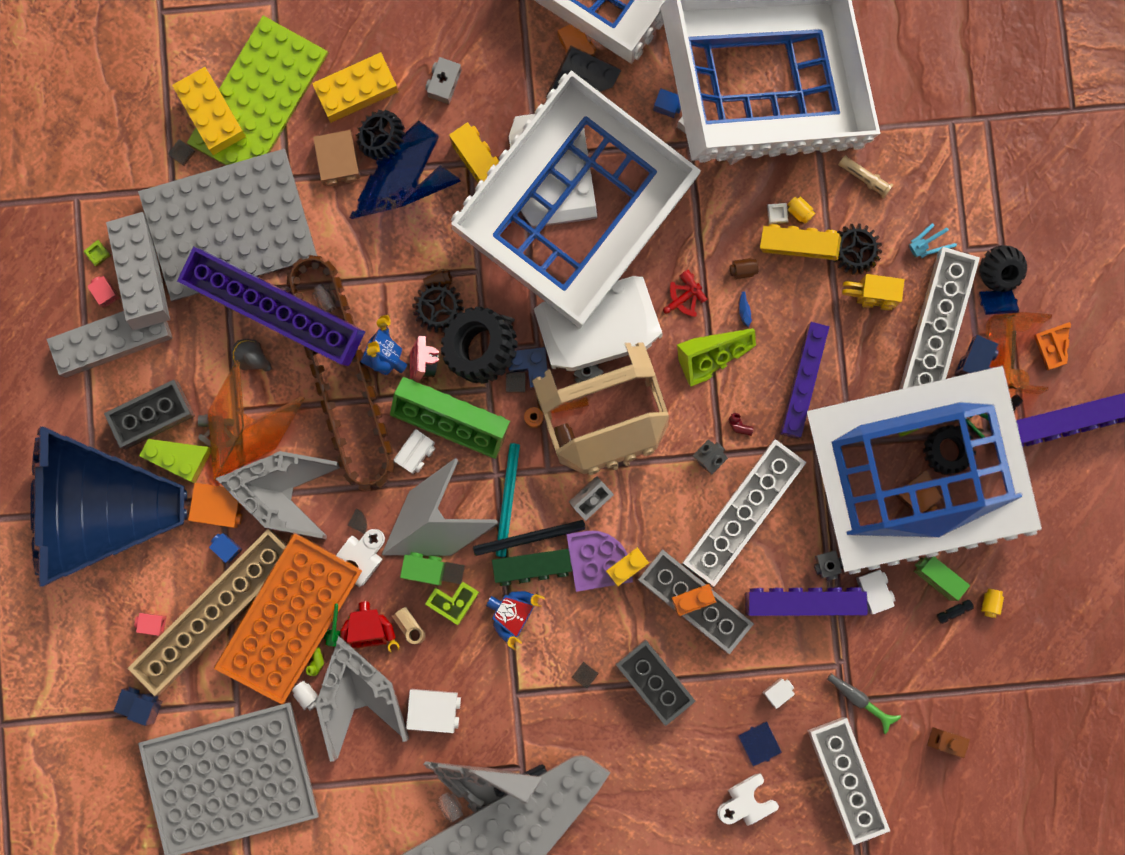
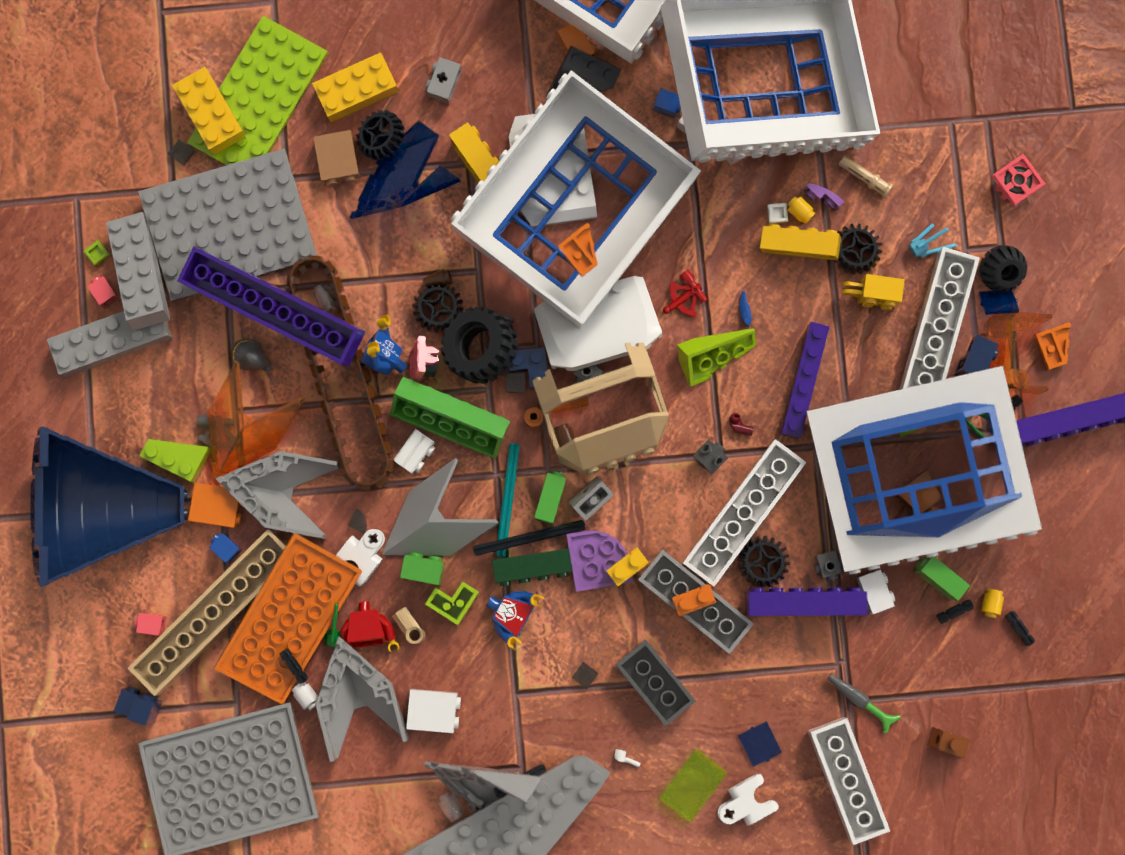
(149, 414): dark grey brick -> none
(293, 666): none -> black axle
(317, 663): lime arm -> none
(453, 573): clear smoke tile -> none
(550, 497): none -> bright green brick
(580, 250): none -> orange wing
(620, 756): none -> white hand
(693, 785): none -> clear neon green piece
(744, 268): reddish brown brick -> none
(761, 552): none -> black gear
(779, 692): white brick -> none
(816, 193): none -> medium lavender slope
(933, 454): black tyre -> none
(1016, 181): none -> coral piece
(1020, 628): none -> black axle

